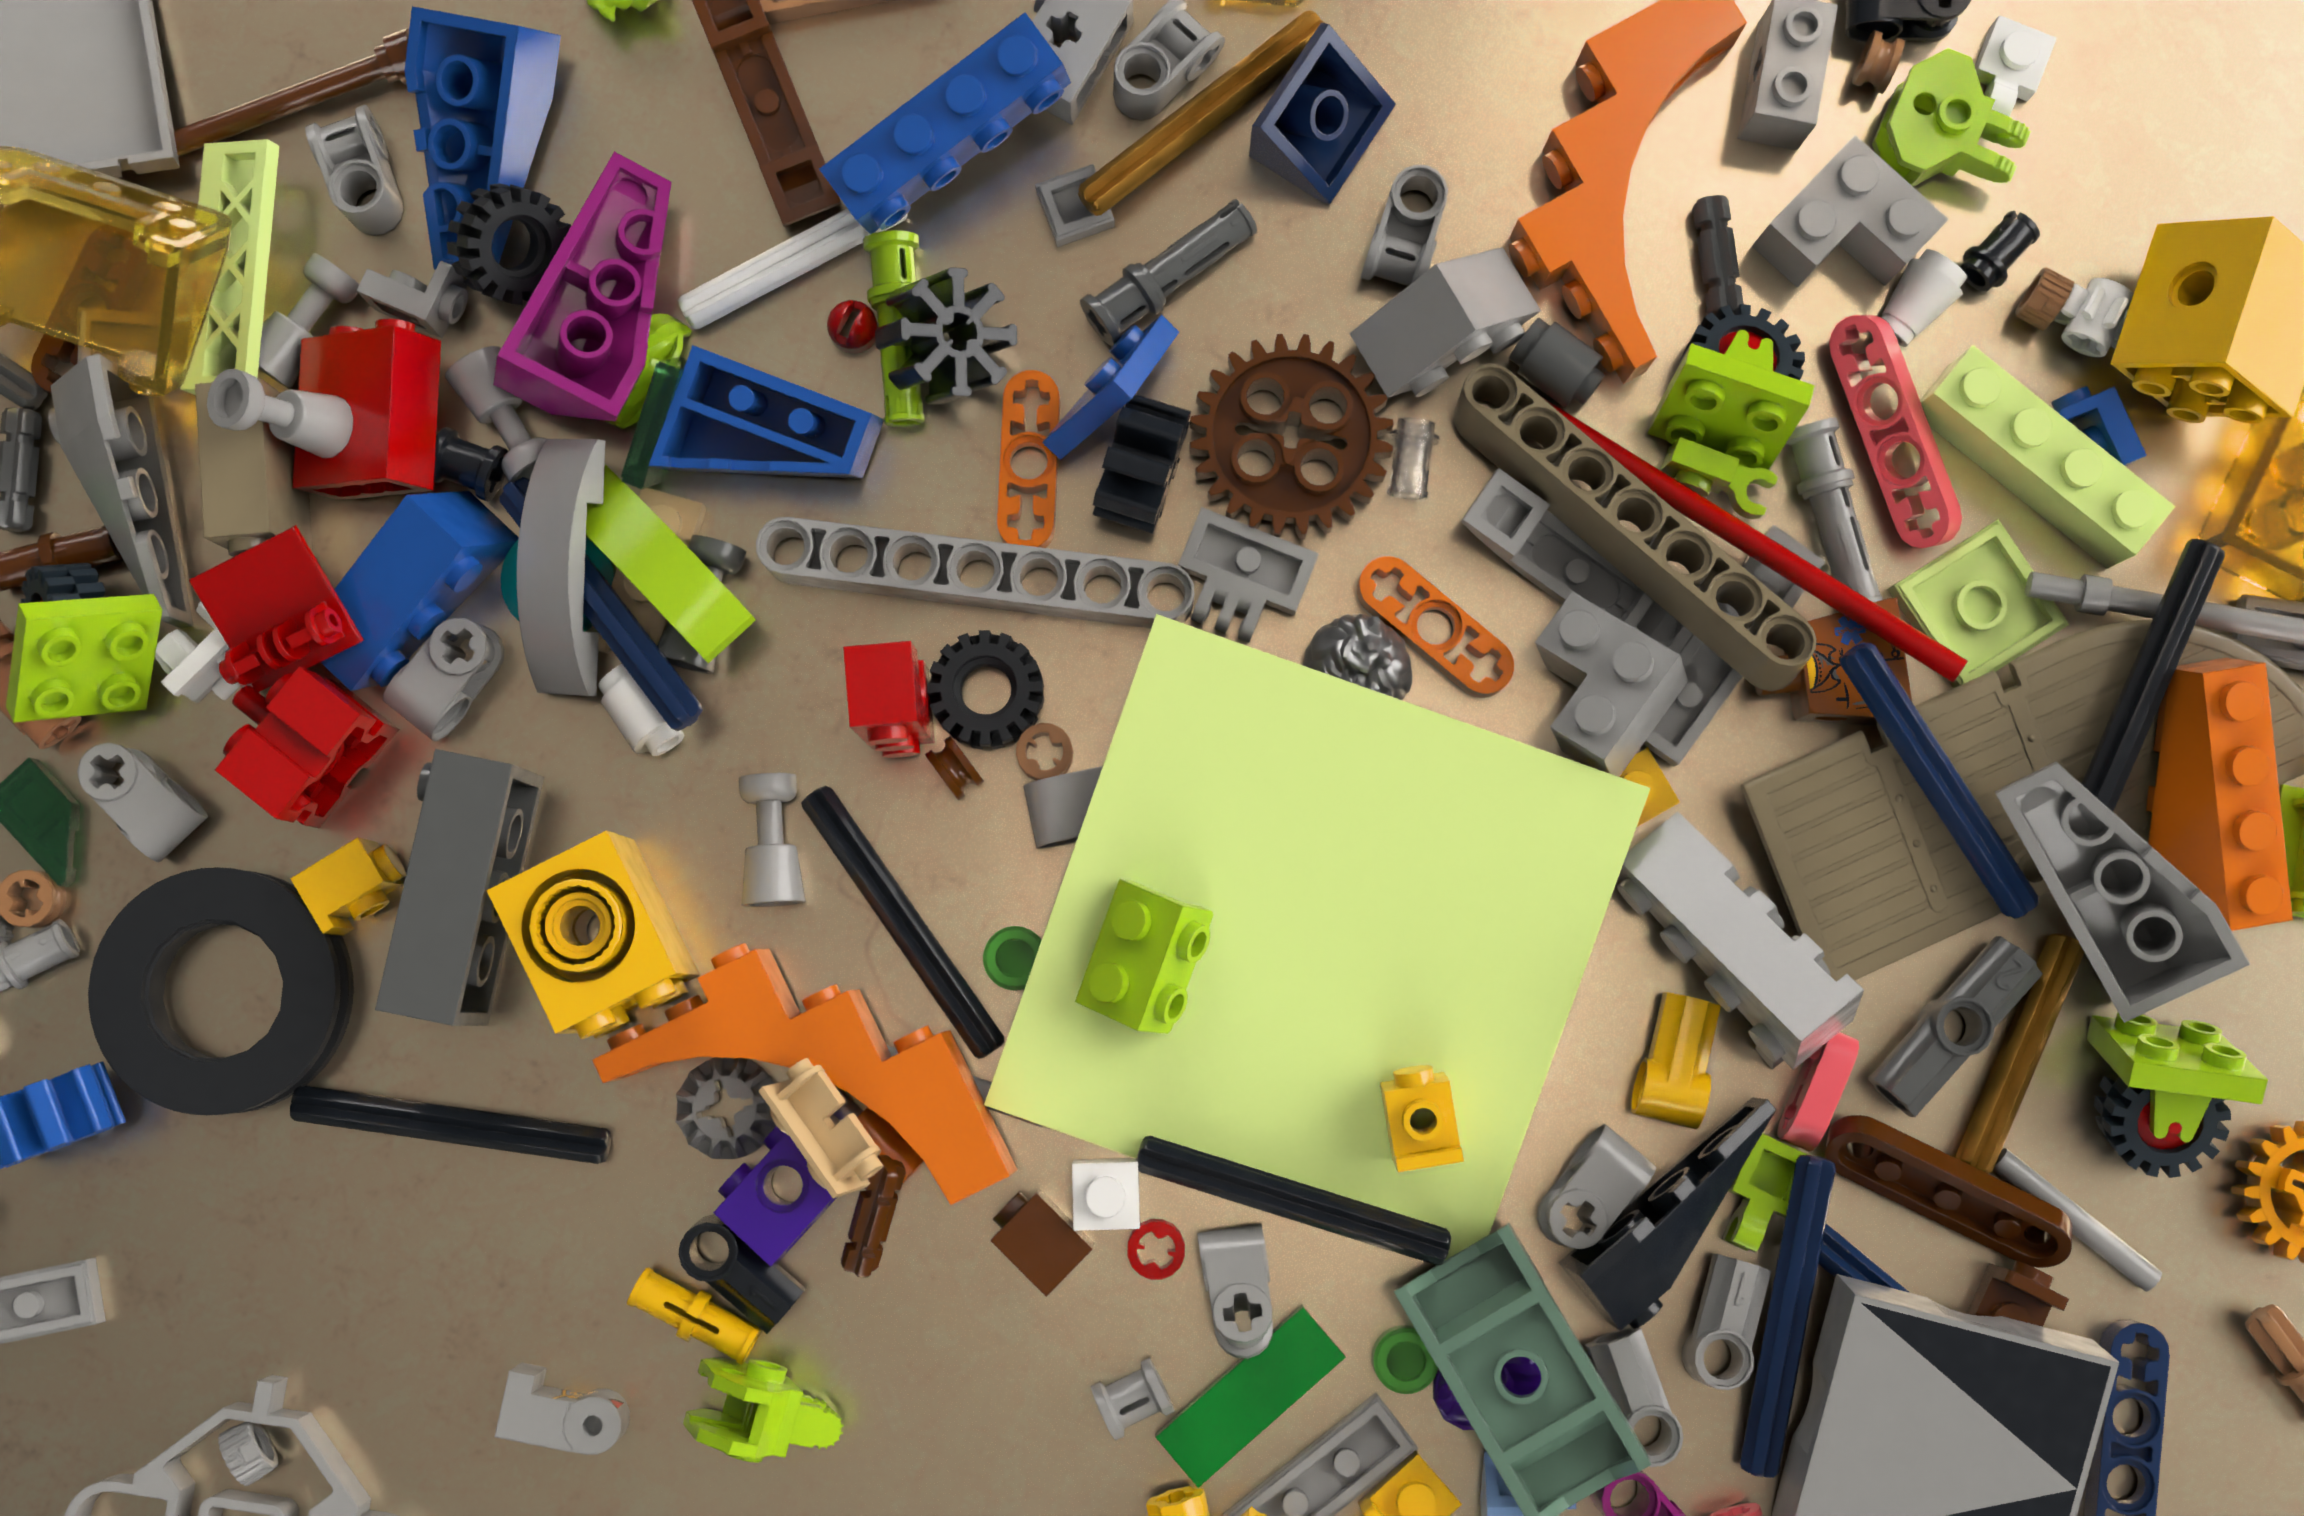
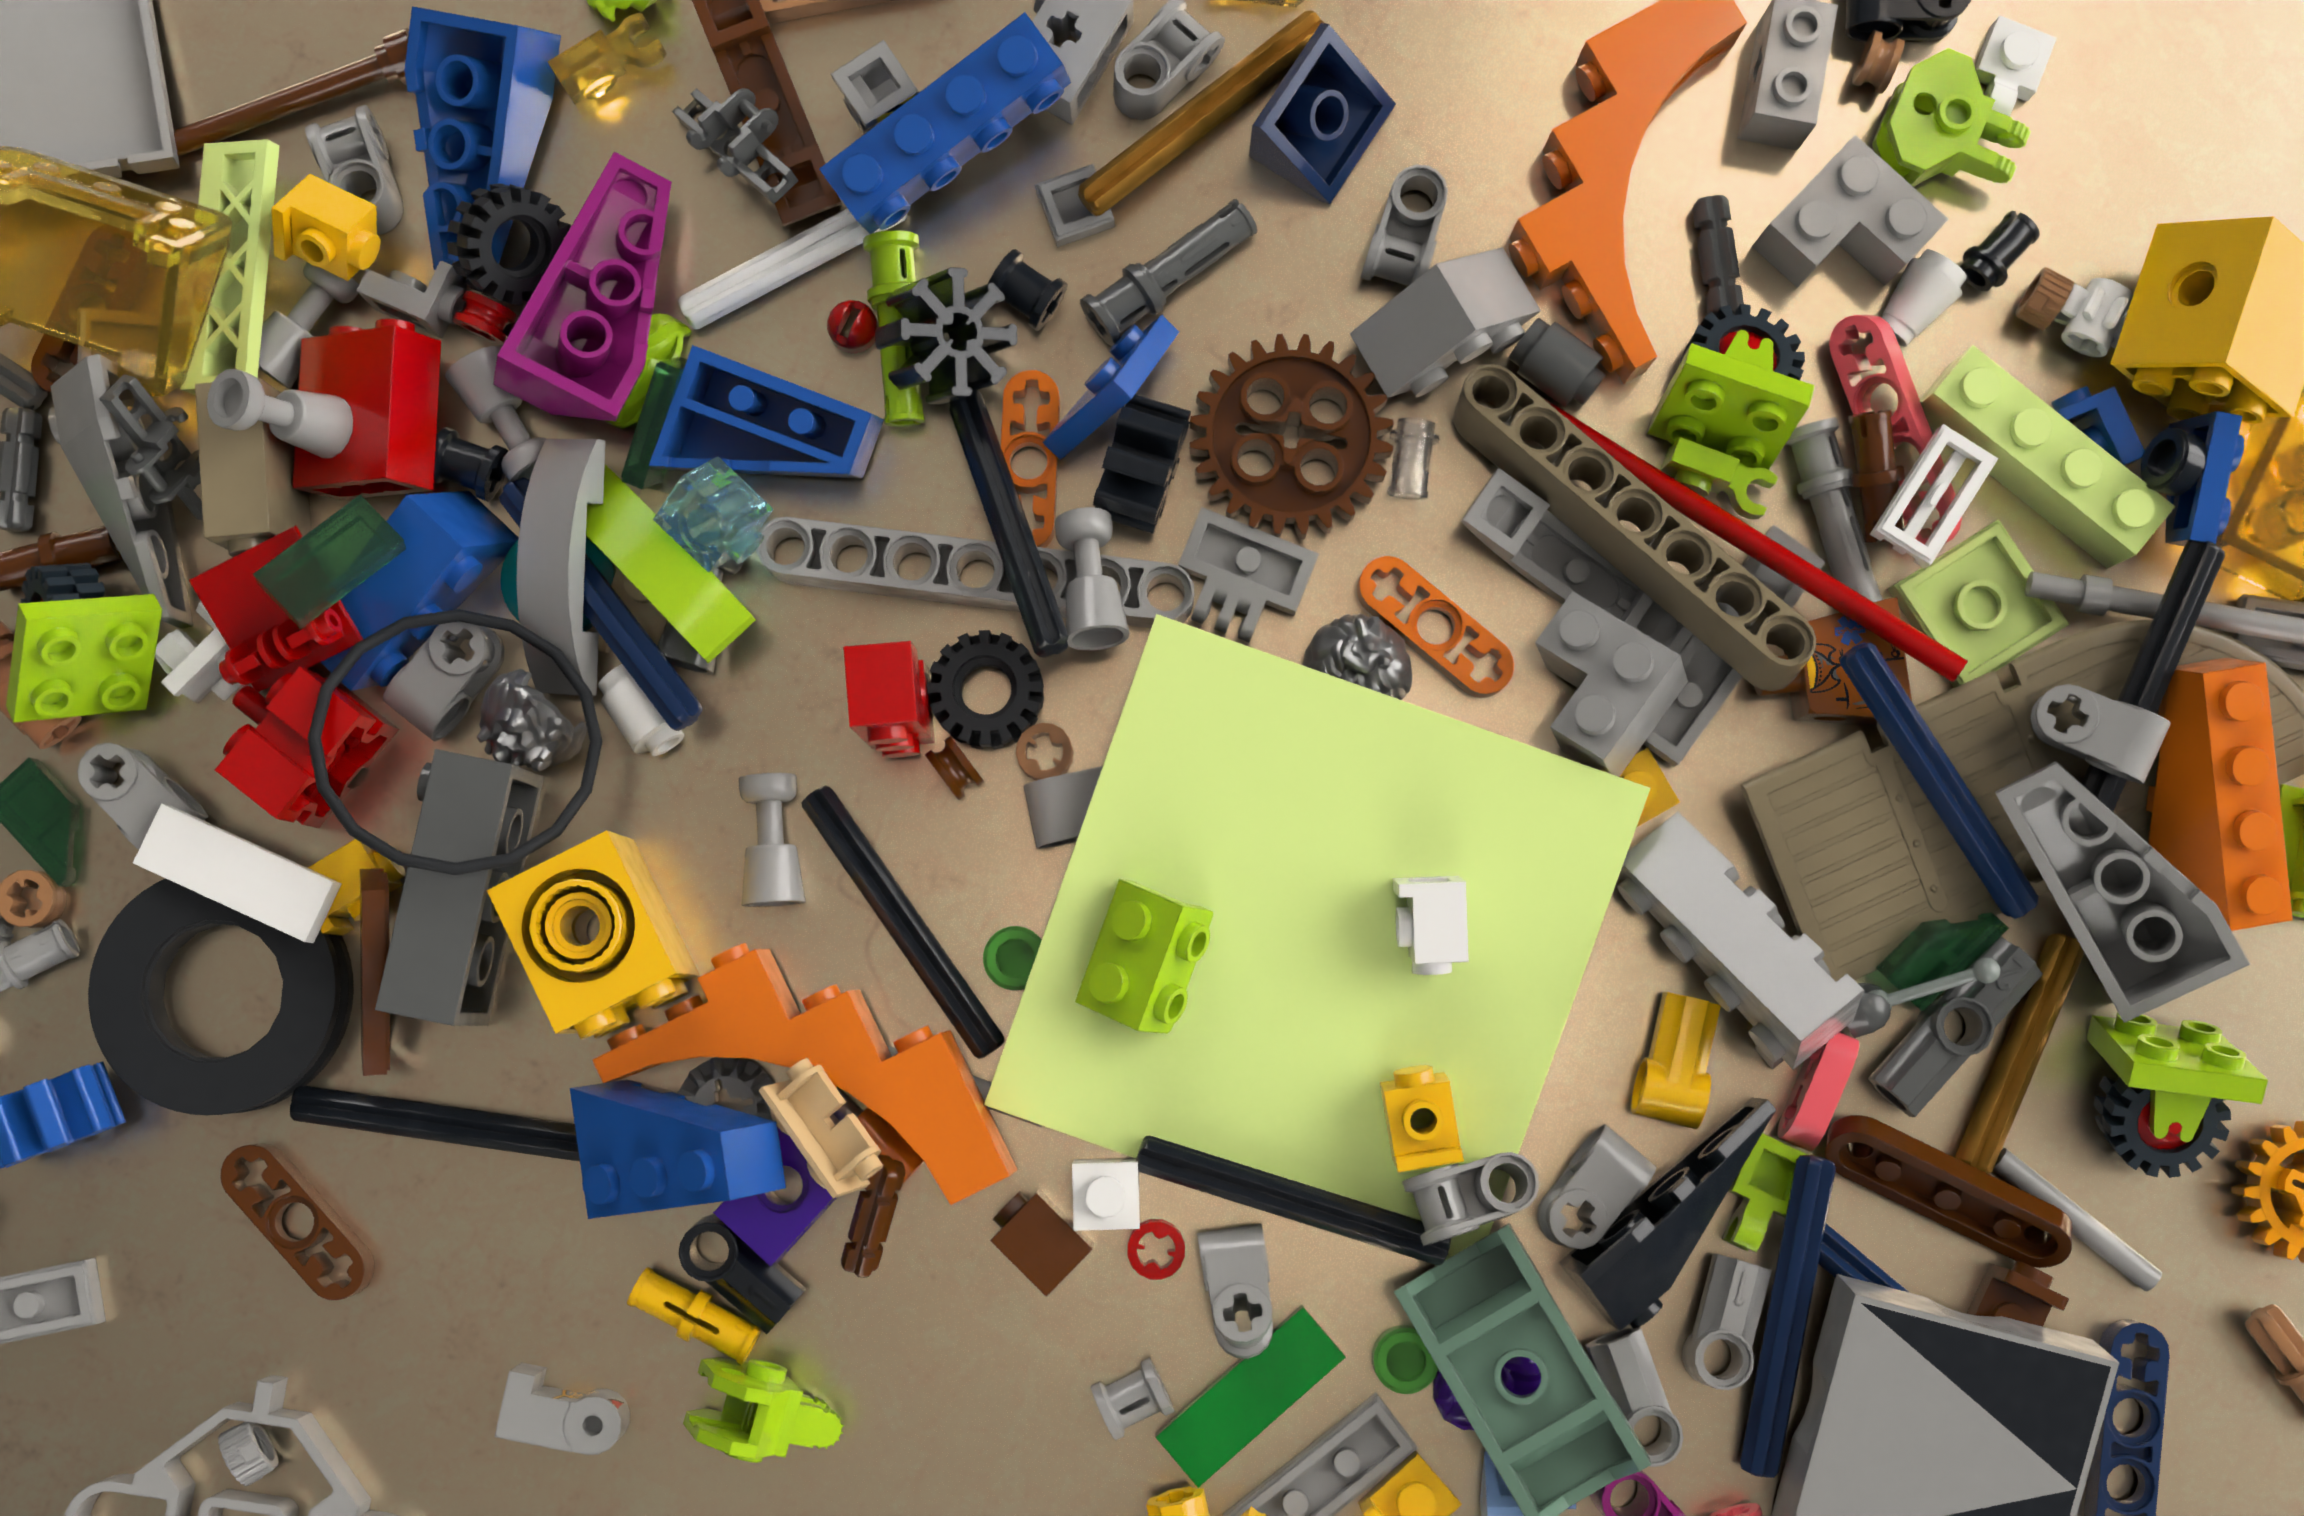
(153, 445): none -> dark grey piece
(237, 873): none -> white tile
(277, 1175): none -> reddish brown beam
(326, 228): none -> yellow brick
(330, 561): none -> clear green tile
(373, 956): none -> reddish brown tile
(431, 864): none -> black piece
(484, 317): none -> red bush
(525, 726): none -> flat silver hair
(598, 61): none -> clear yellow plate
(667, 1152): none -> blue wedge
(714, 515): none -> clear light blue brick
(742, 142): none -> dark grey piece
(874, 85): none -> light grey brick
(1009, 526): none -> black axle
(1028, 289): none -> black bush
(1092, 600): none -> light grey piece
(1432, 922): none -> white brick
(1460, 1199): none -> light grey piece
(1876, 466): none -> reddish brown pin
(1877, 1004): none -> hinge
(1905, 540): none -> white tile
(1938, 951): none -> clear green tile
(2110, 733): none -> light grey piece
(2173, 461): none -> black tile
(2204, 509): none -> blue wing

